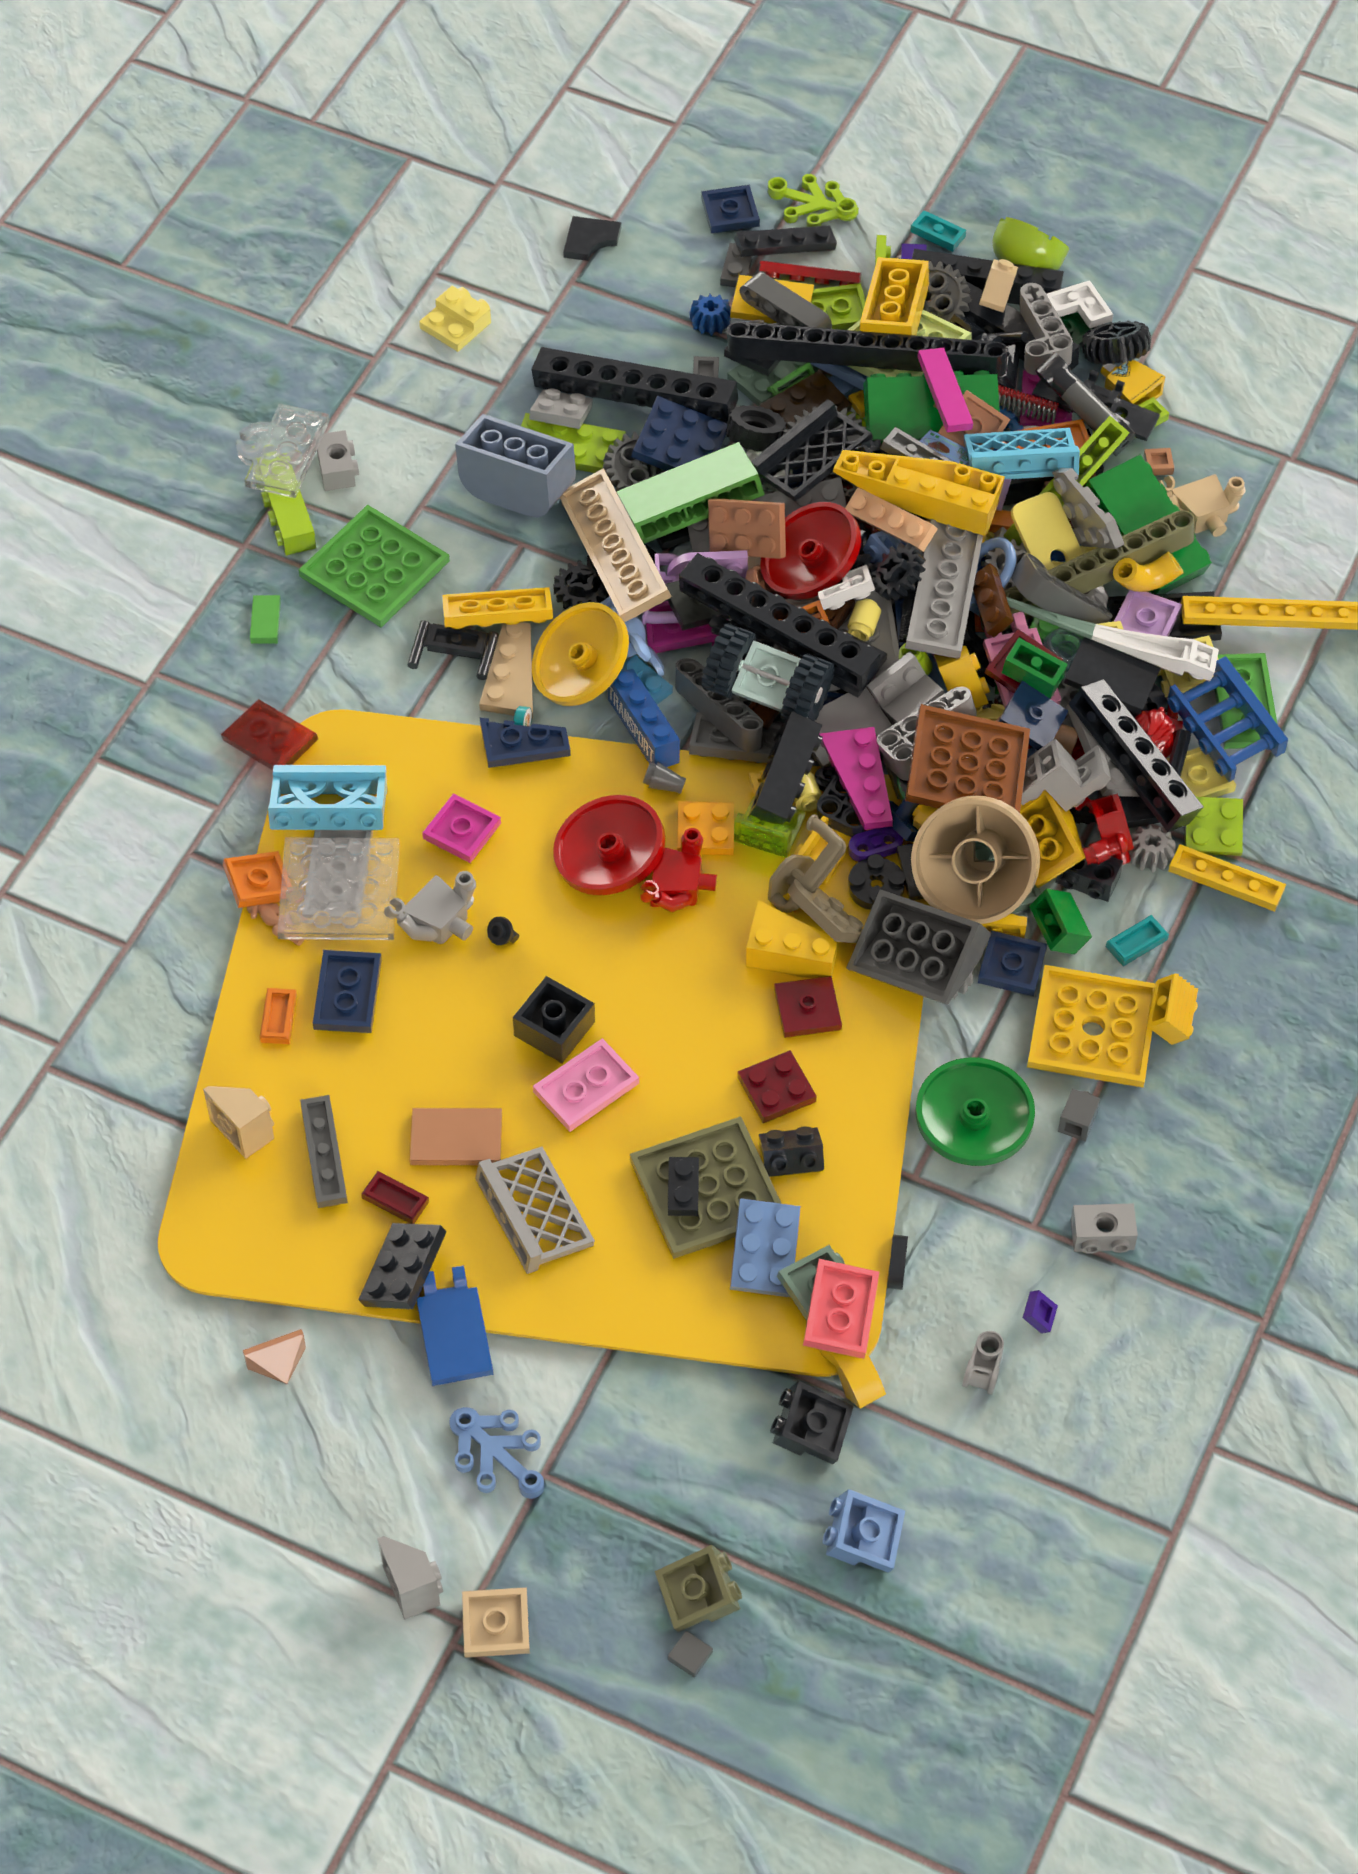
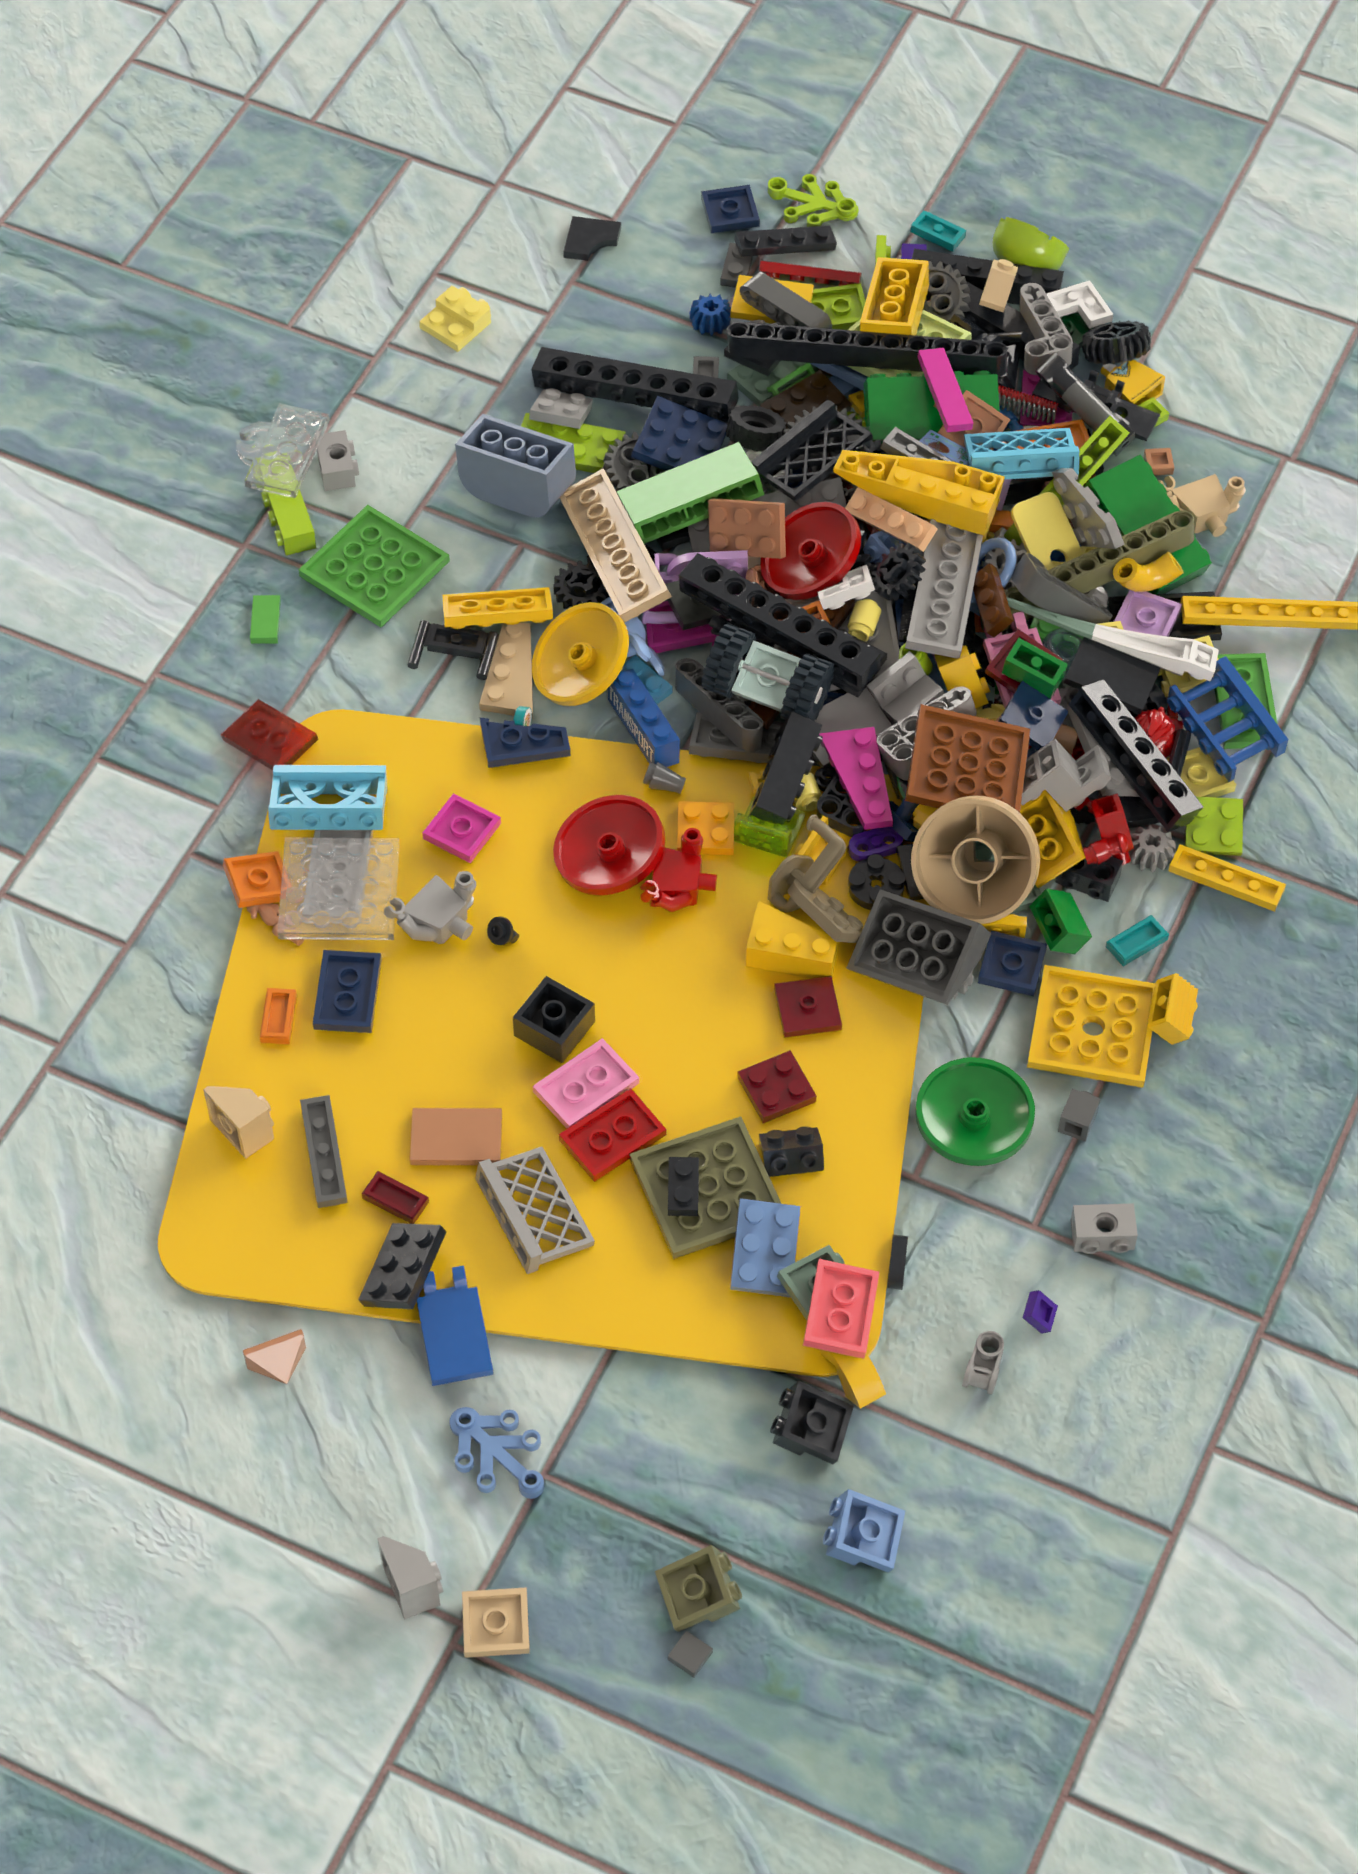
(611, 1134): none -> red plate

